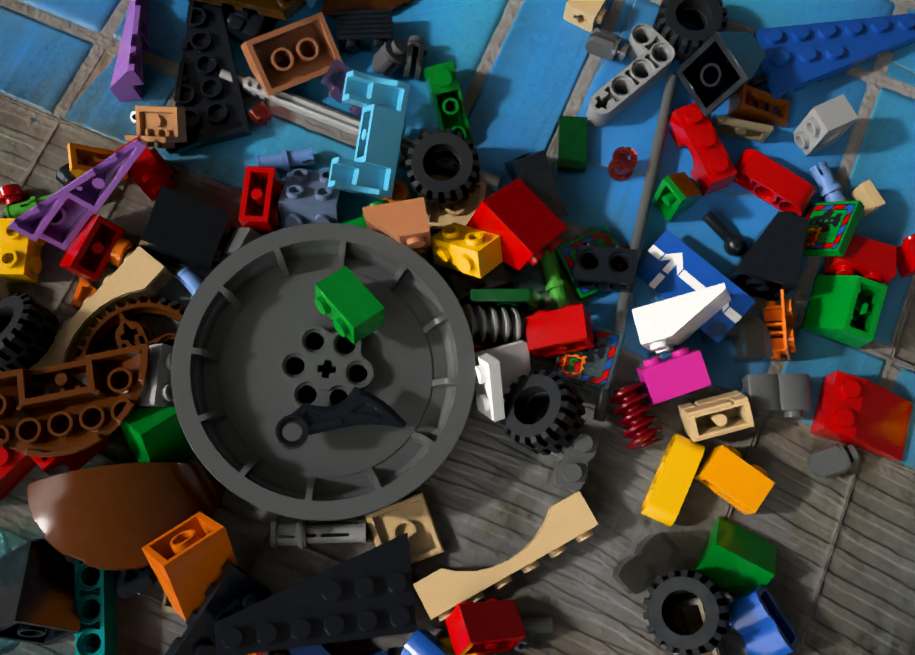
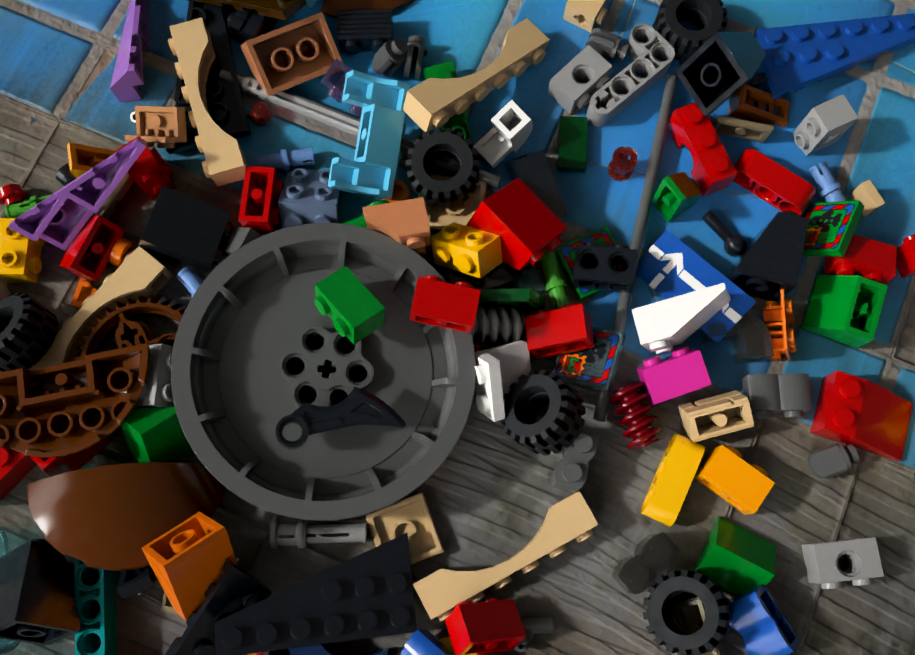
(116, 197): none -> dark tan axle
(195, 54): none -> tan arch
(438, 99): none -> tan arch
(445, 304): none -> red brick
(508, 134): none -> white brick
(585, 66): none -> light grey brick
(861, 559): none -> light grey brick

